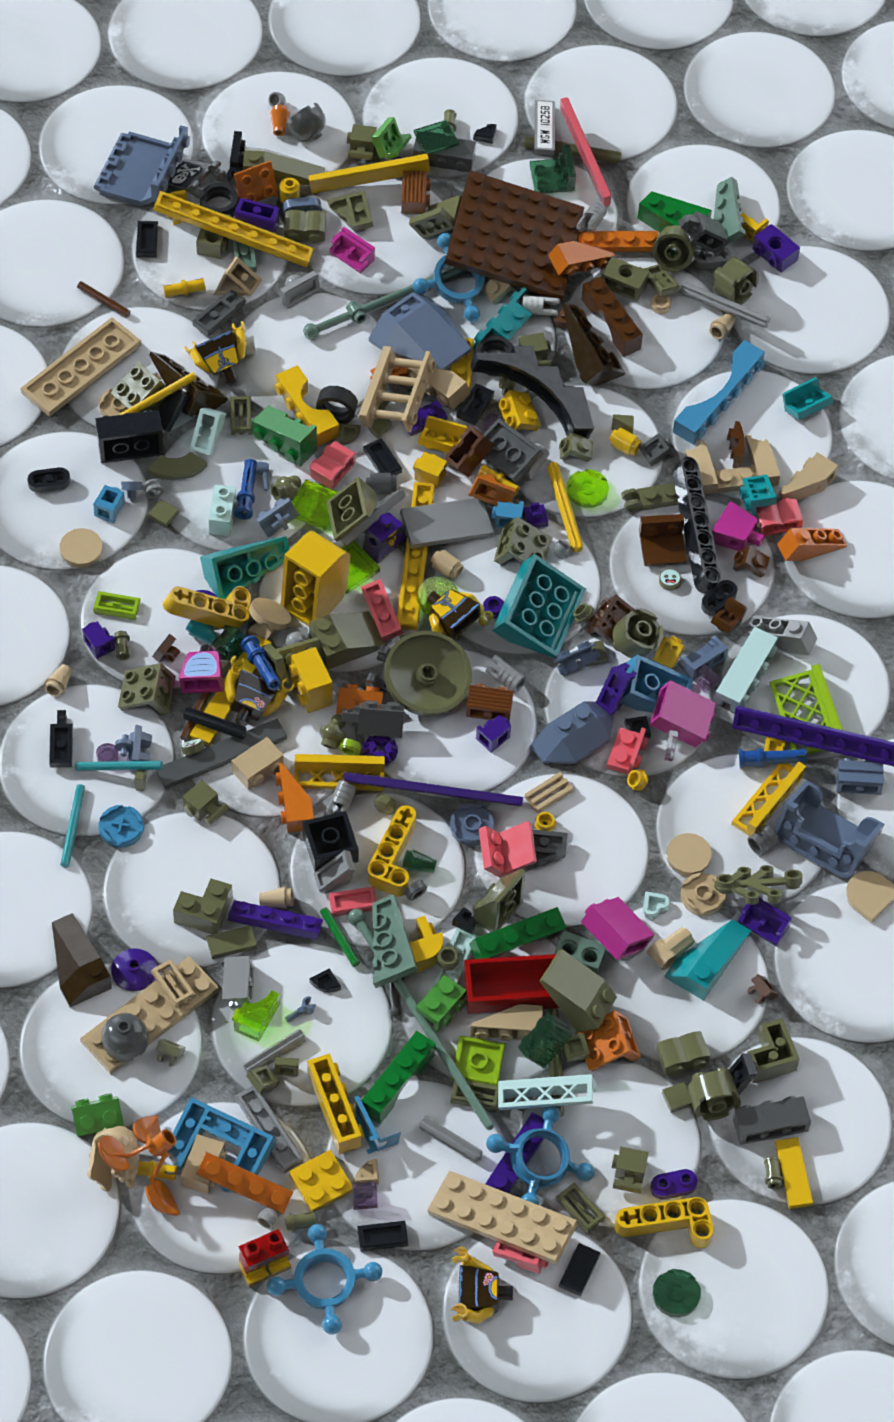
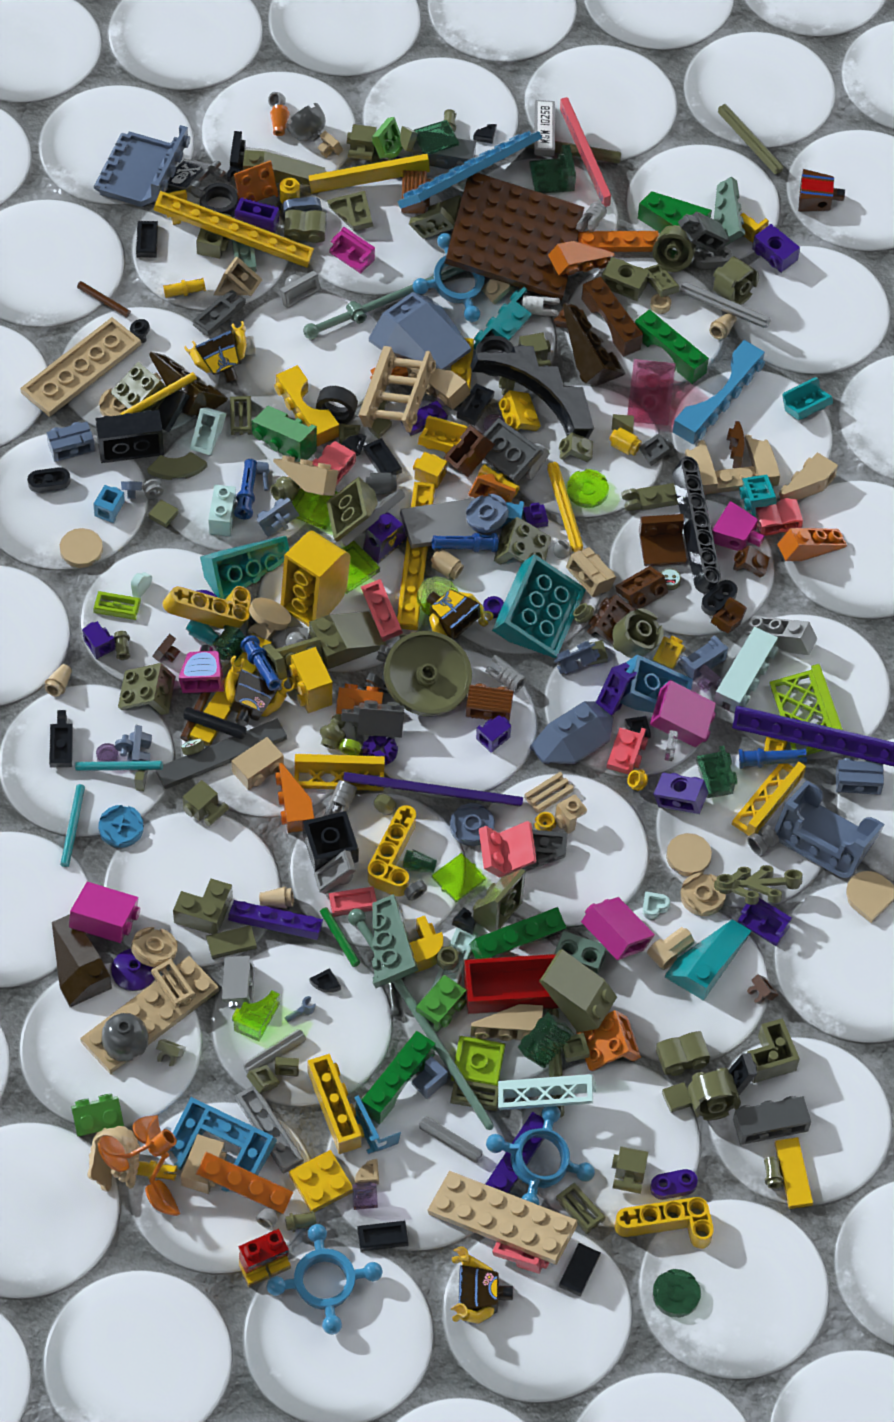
(70, 441): none -> sand blue brick
(104, 912): none -> dark pink brick
(140, 329): none -> black plate
(140, 584): none -> light aqua tile
(154, 946): none -> tan tile
(310, 477): none -> tan slope
(329, 144): none -> tan tile
(355, 443): none -> black tile
(407, 138): none -> olive tile
(431, 1078): none -> sand blue panel
(458, 877): none -> clear neon green piece
(468, 168): none -> dark azure plate
(475, 542): none -> blue pin
(487, 513): none -> sand blue tile
(568, 812): none -> tan bracket
(591, 572): none -> tan brick
(643, 587): none -> reddish brown bracket
(651, 391): none -> clear pink slope
(681, 793): none -> brick
(689, 360): none -> green arch
(717, 773): none -> clear green bracket
(750, 139): none -> olive axle
(818, 192): none -> reddish brown torso

